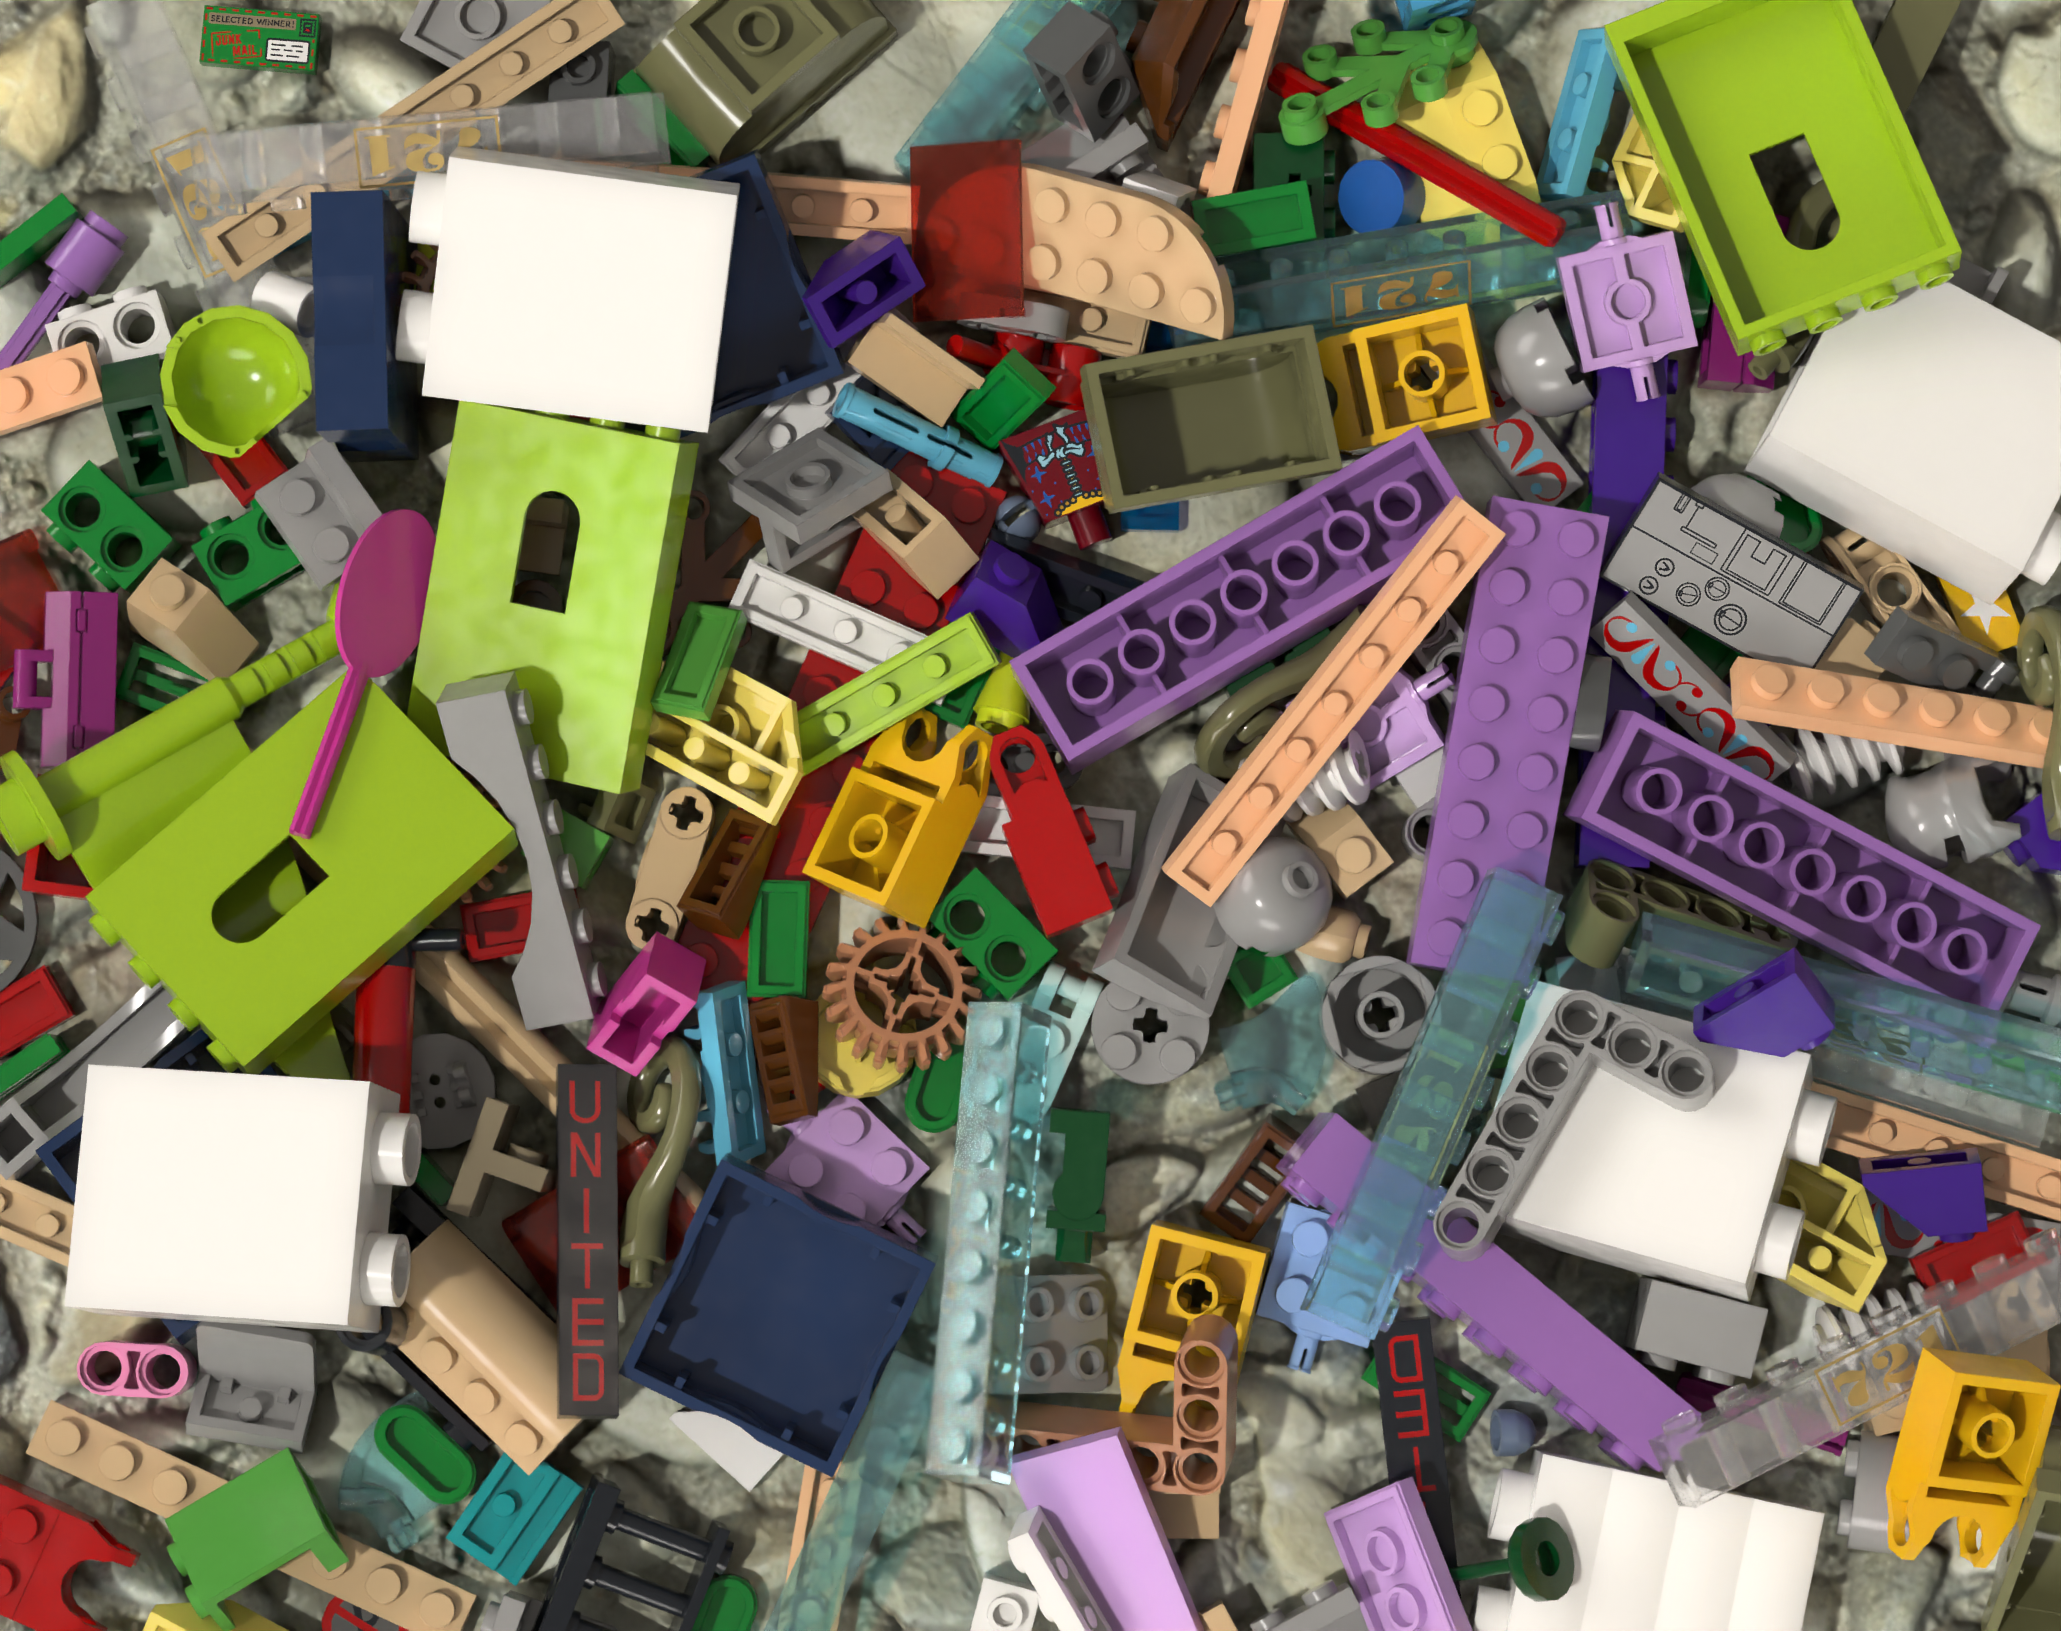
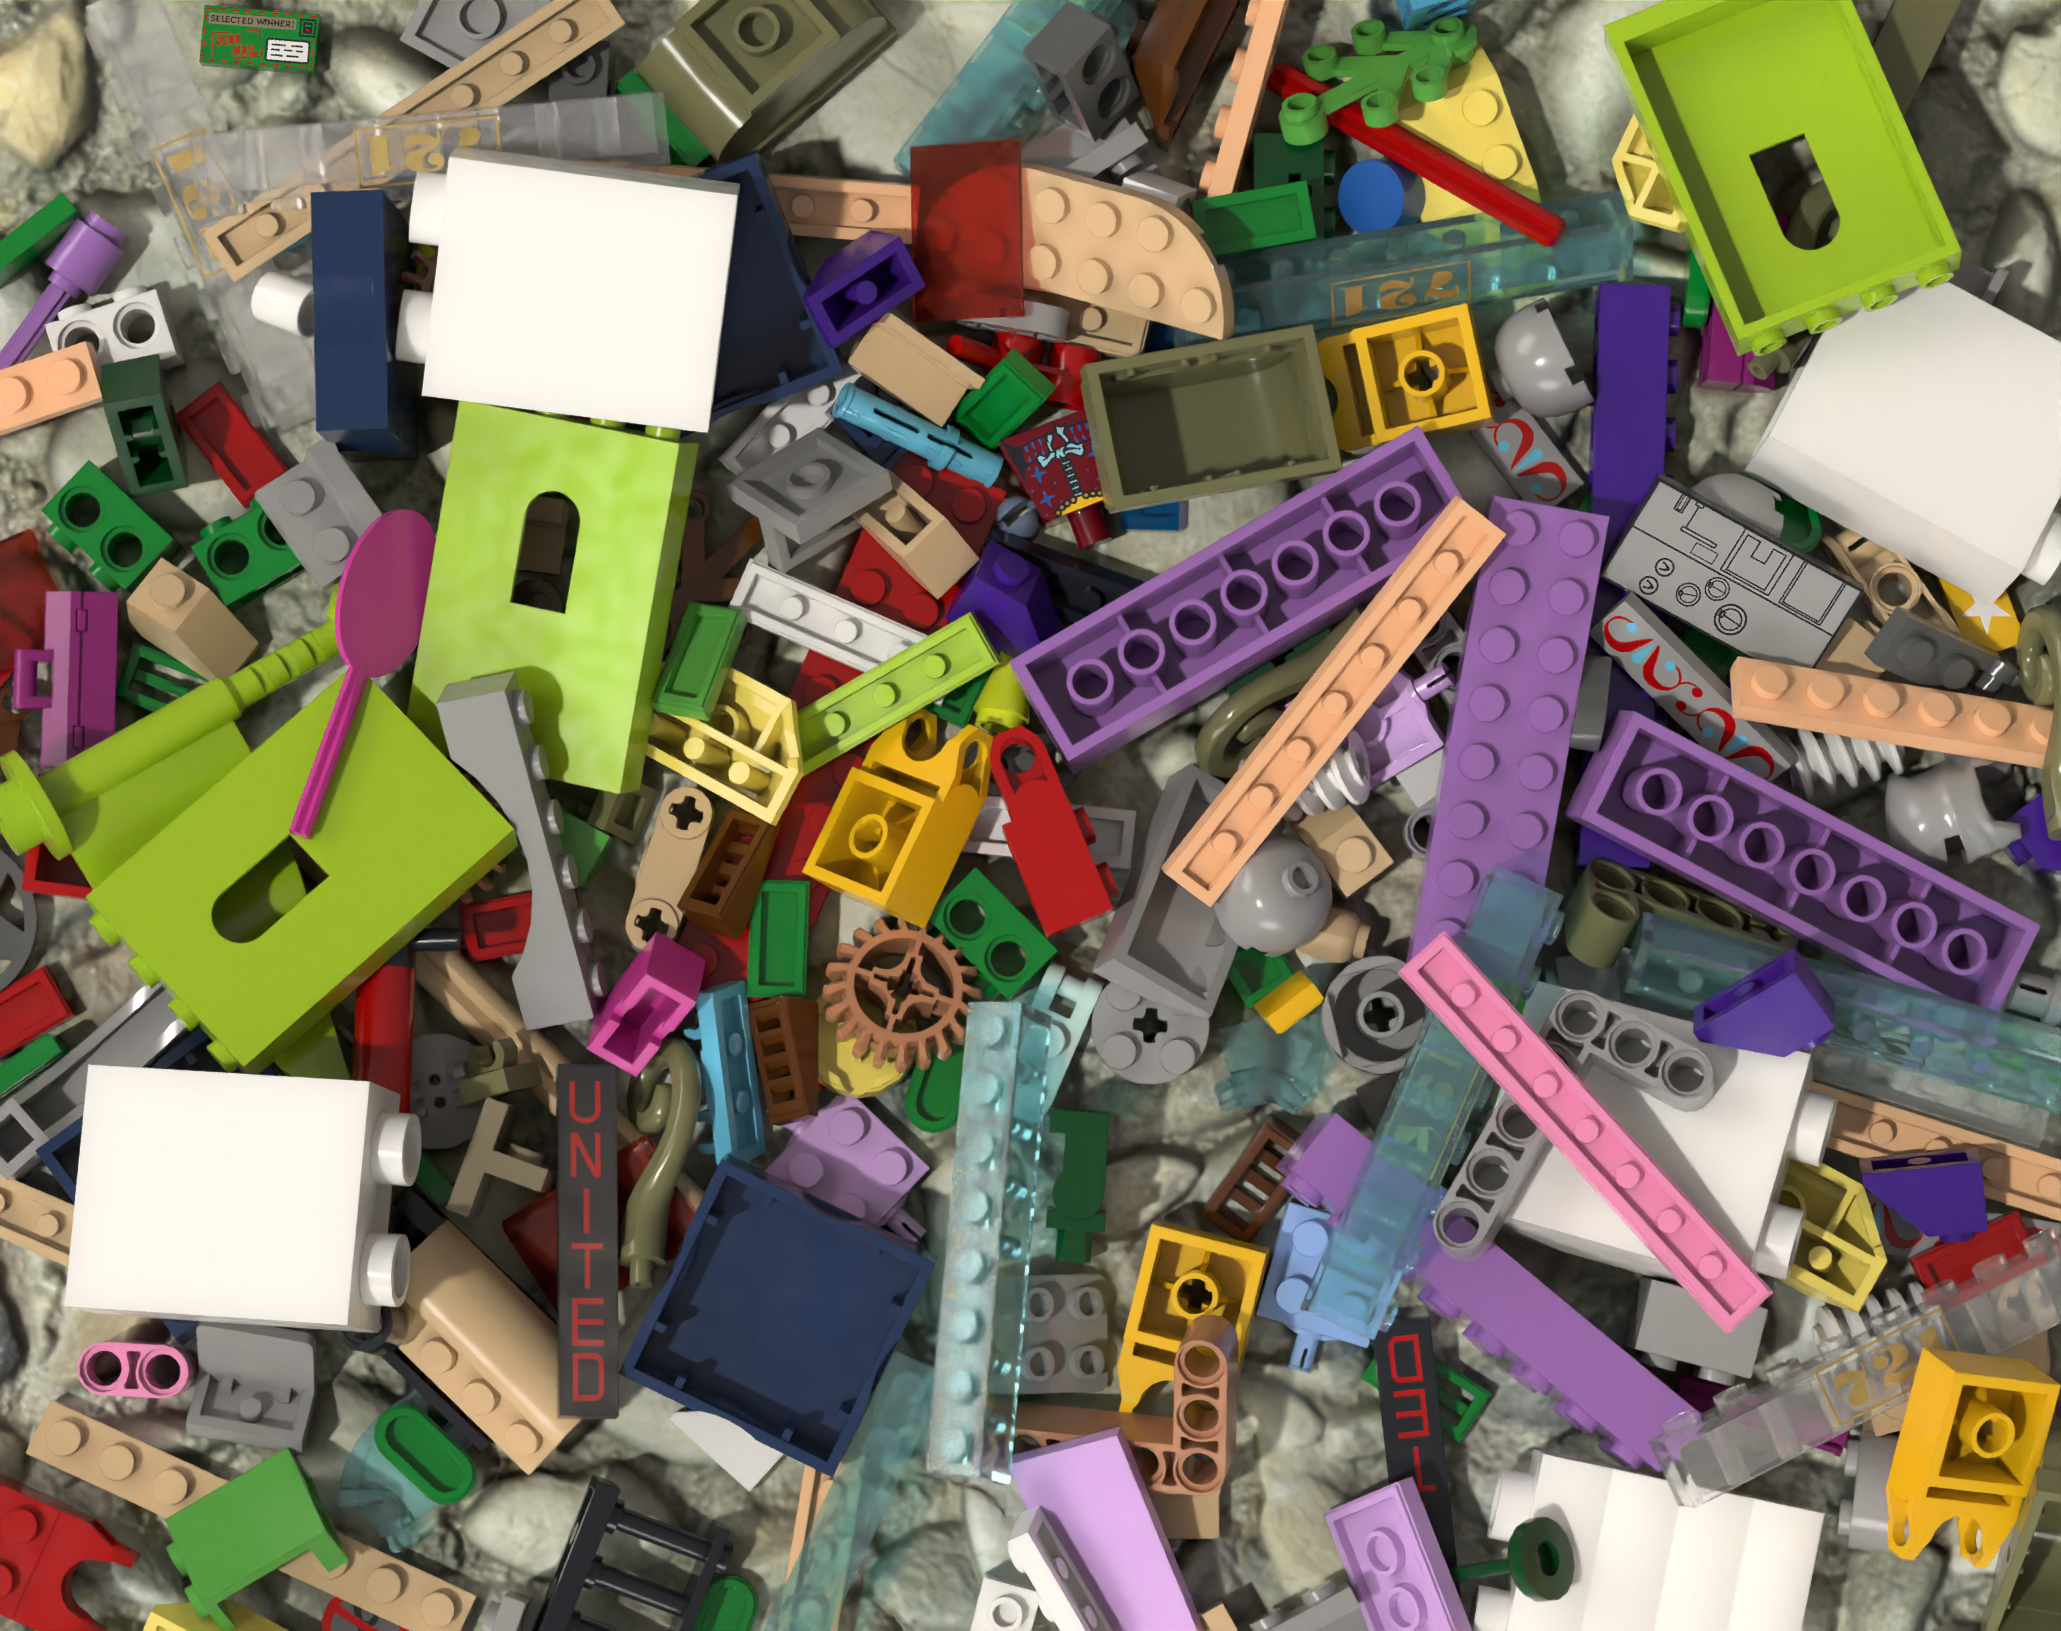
(232, 378): lime cylinder -> none
(497, 1077): none -> olive tile
(514, 1516): teal plate -> none
(1289, 1002): none -> yellow tile
(1511, 1432): sand blue hinge -> none
(1579, 120): medium azure plate -> none
(1585, 1132): none -> bright pink tile
(1626, 301): lavender plate -> none

